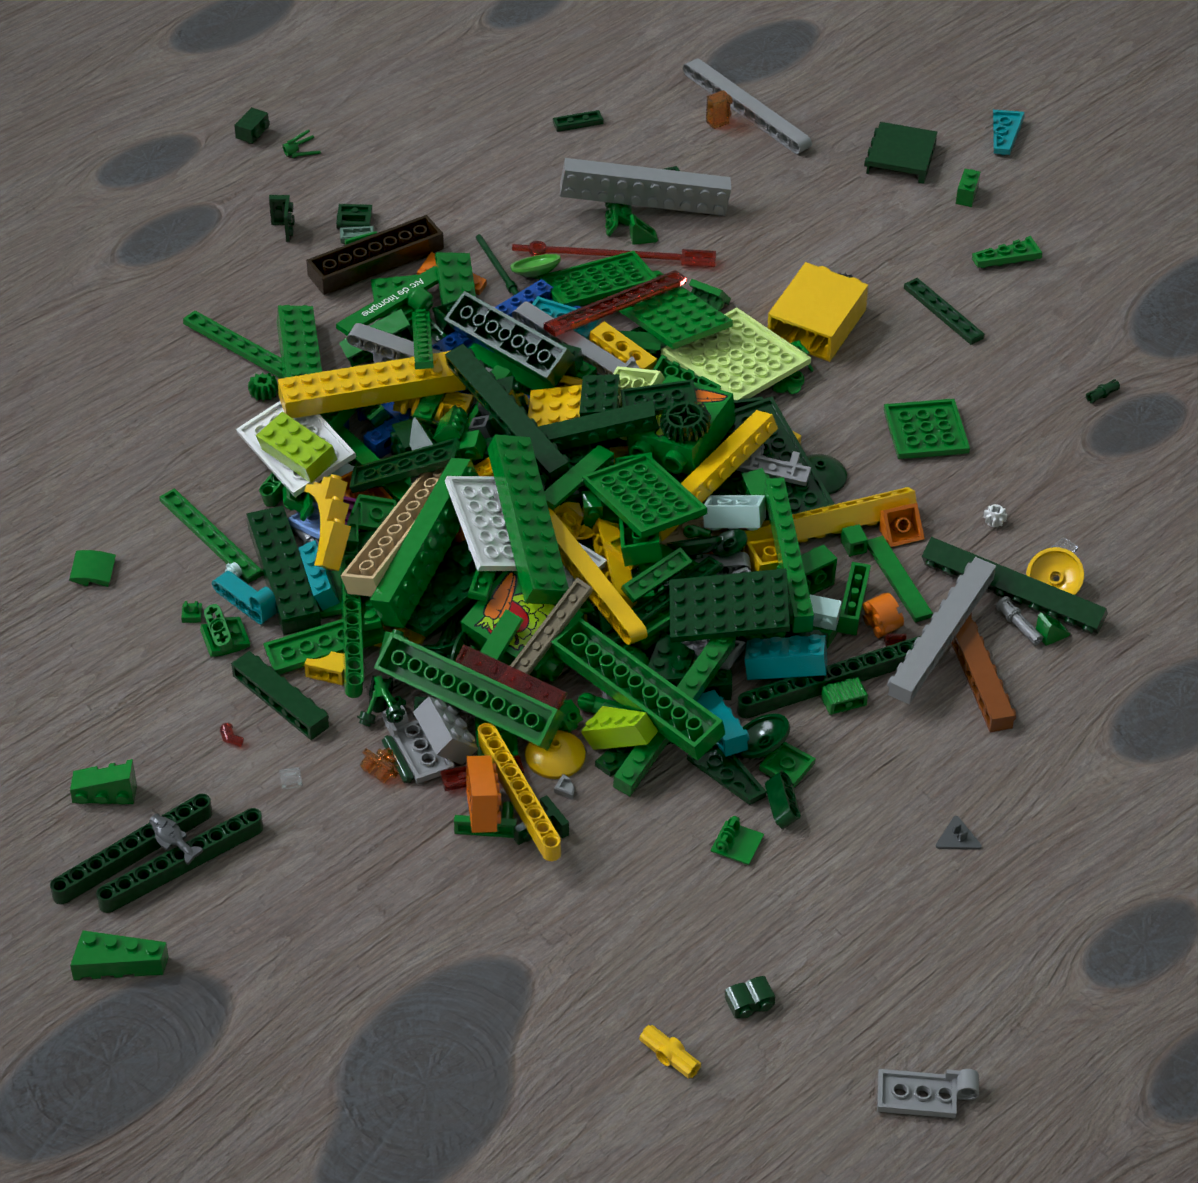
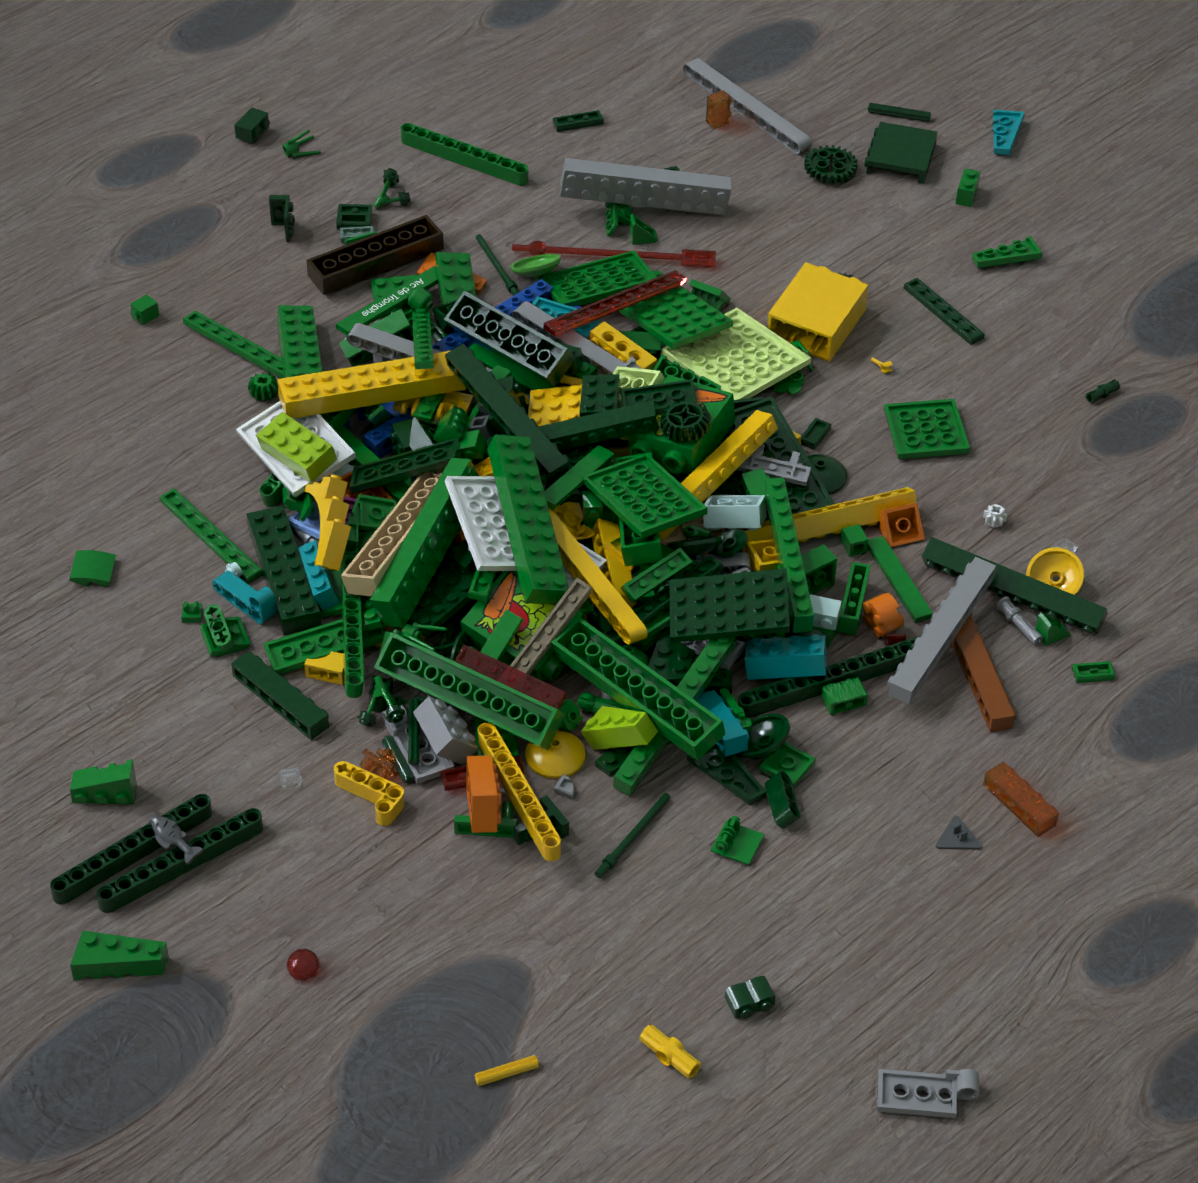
(144, 309): none -> green brick
(228, 735): clear red arm -> none
(303, 964): none -> clear red hair
(385, 794): none -> yellow beam
(390, 180): none -> plant
(413, 634): none -> green plant
(413, 733): none -> dark green axle
(464, 154): none -> green beam
(506, 1070): none -> yellow axle
(611, 859): none -> dark green bar
(737, 711): none -> green hinge
(815, 433): none -> dark green tile
(818, 161): none -> dark green gear
(885, 367): none -> yellow hand
(899, 112): none -> dark green axle
(1021, 799): none -> clear orange brick
(1094, 674): none -> green tile

